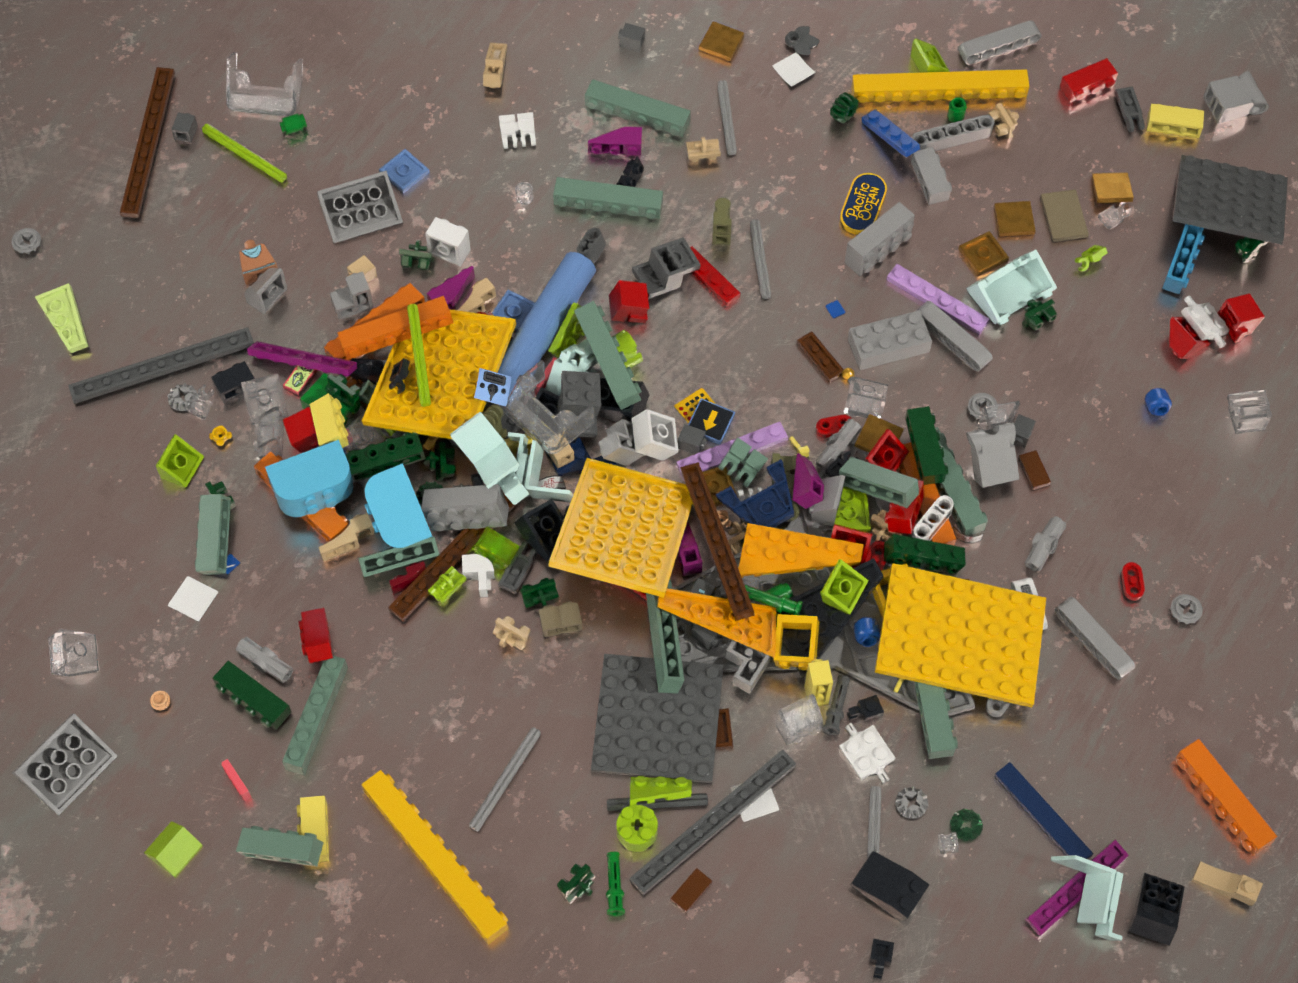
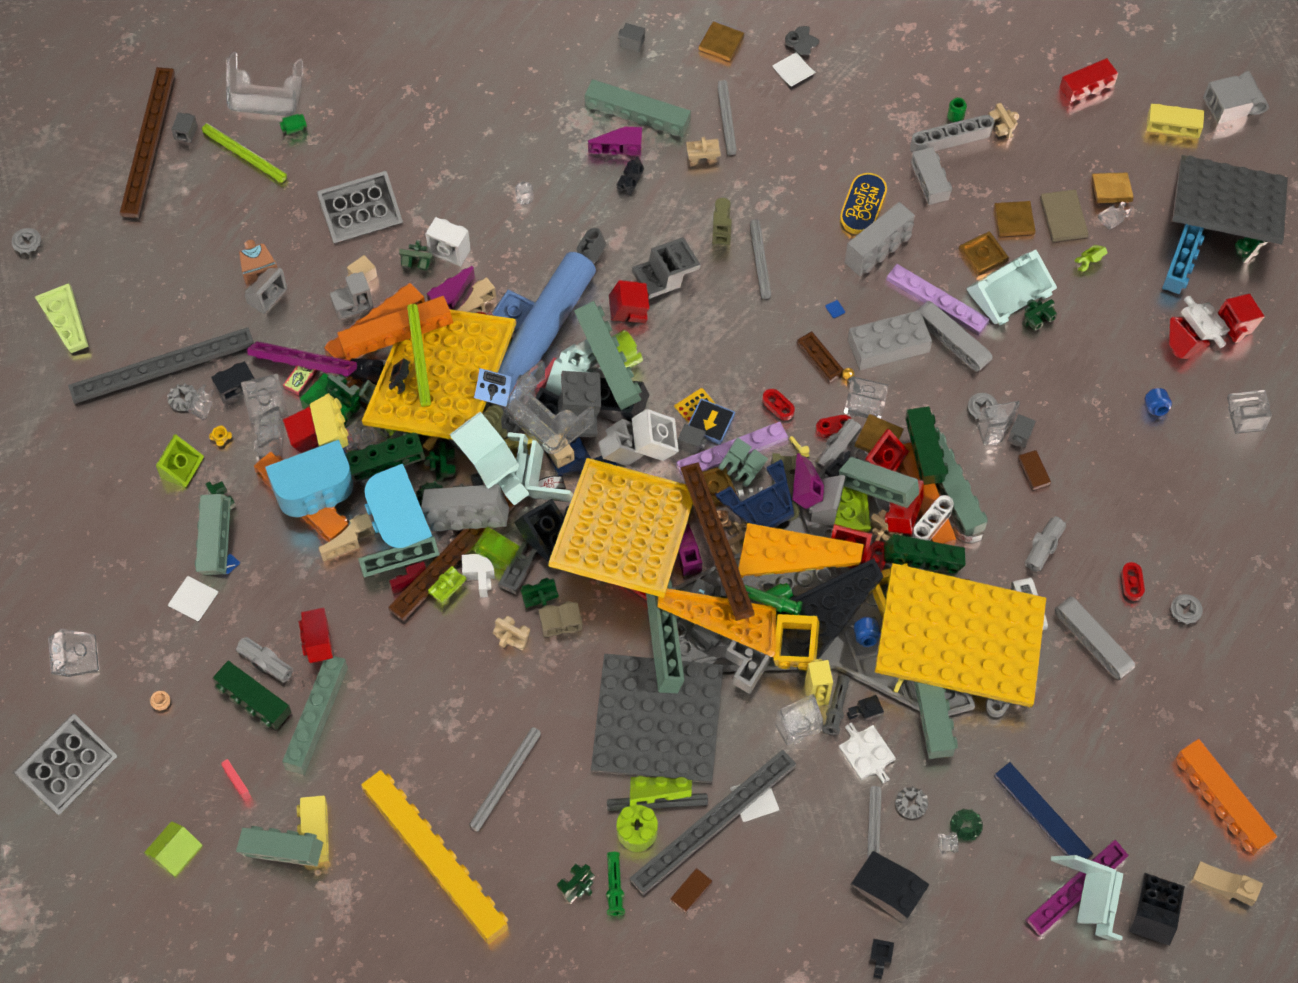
(405, 171): medium blue tile -> none
(494, 65): tan slope -> none
(523, 127): white legs -> none
(568, 332): lime wing -> none
(608, 197): sand green brick -> none
(715, 281): red plate -> none
(724, 733): reddish brown tile -> none
(780, 404): none -> red plate
(843, 587): lime slope -> none
(844, 107): dark green gear -> none
(890, 133): blue plate -> none
(927, 57): lime slope -> none
(940, 85): yellow brick -> none
(994, 455): light grey piece -> none
(999, 42): light grey beam -> none
(1130, 107): dark grey hinge -> none

